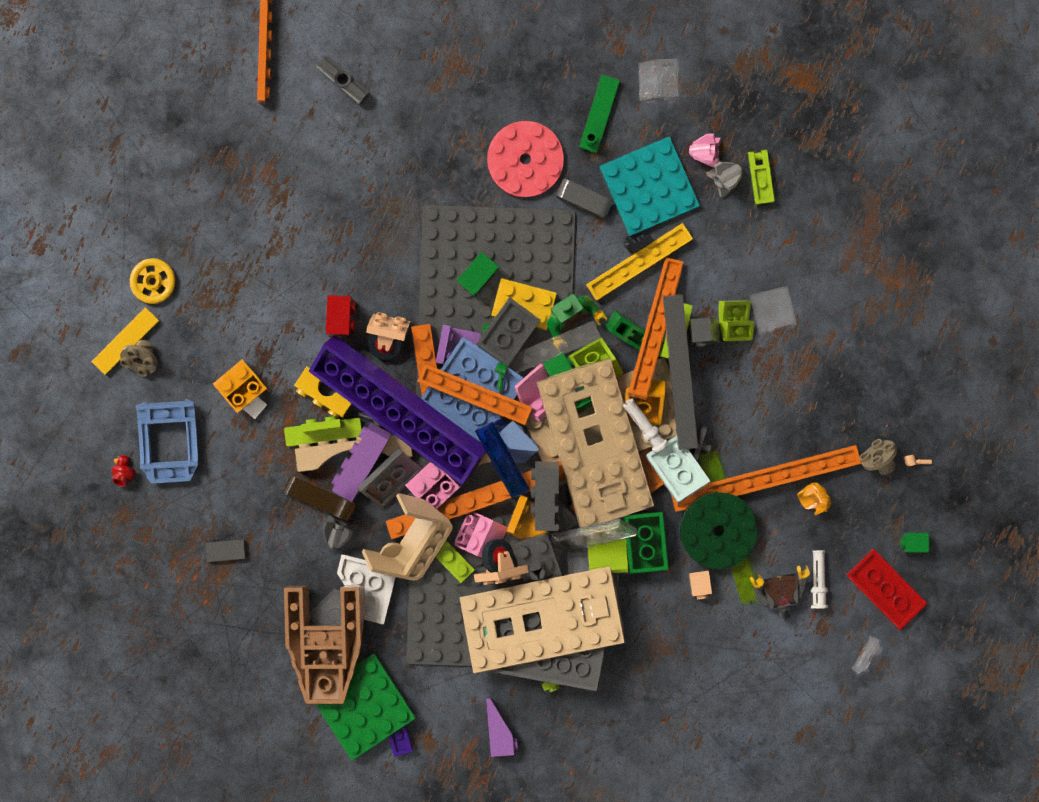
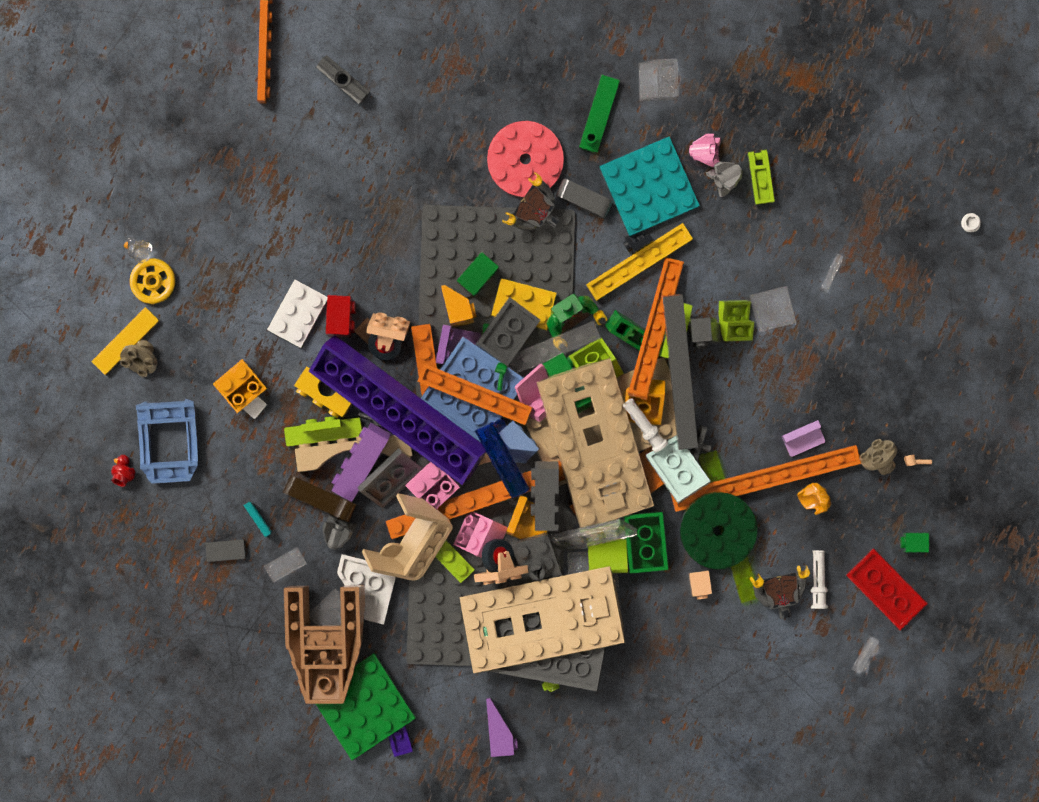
(138, 249): none -> clear animal
(258, 519): none -> teal tile
(285, 564): none -> clear tile
(297, 313): none -> white plate
(362, 329): none -> medium nougat tile
(458, 308): none -> light orange slope
(534, 207): none -> torso
(803, 438): none -> lavender panel
(831, 273): none -> clear tile
(970, 222): none -> white plate

